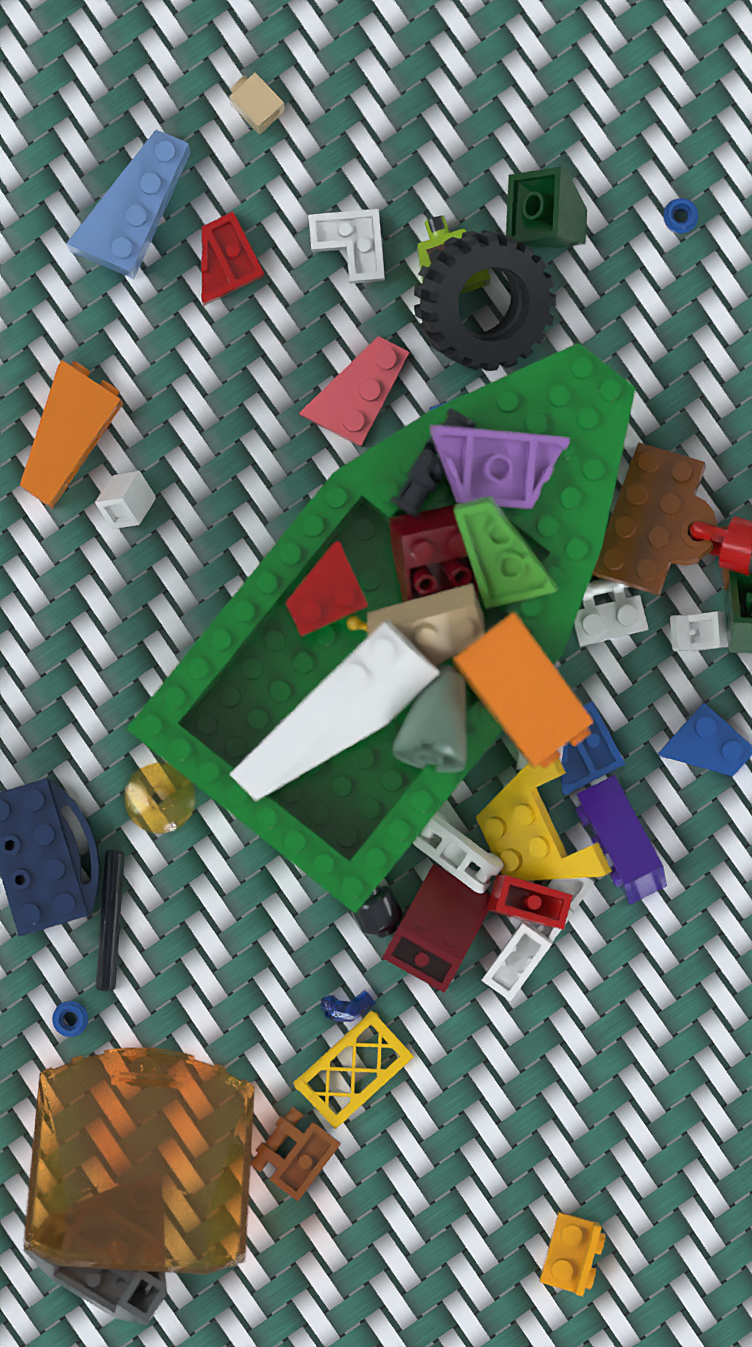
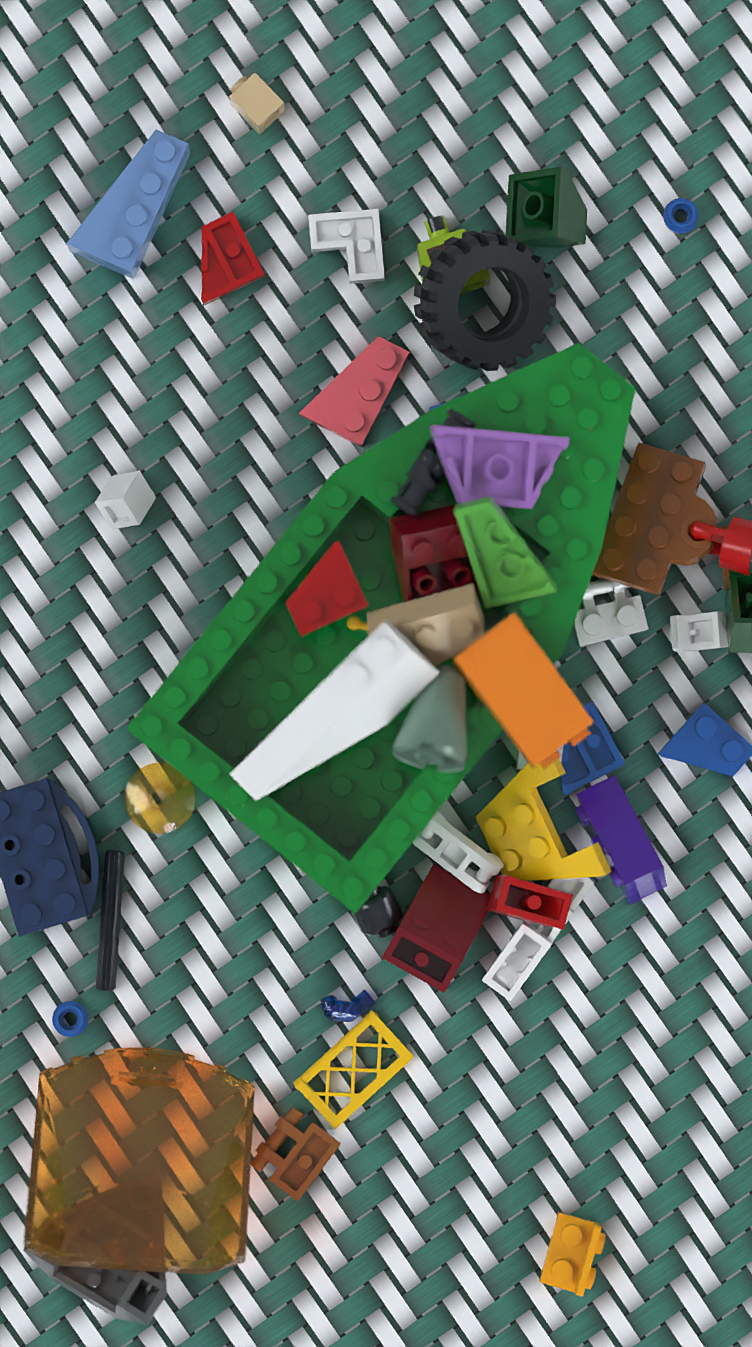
(68, 430): orange slope -> none

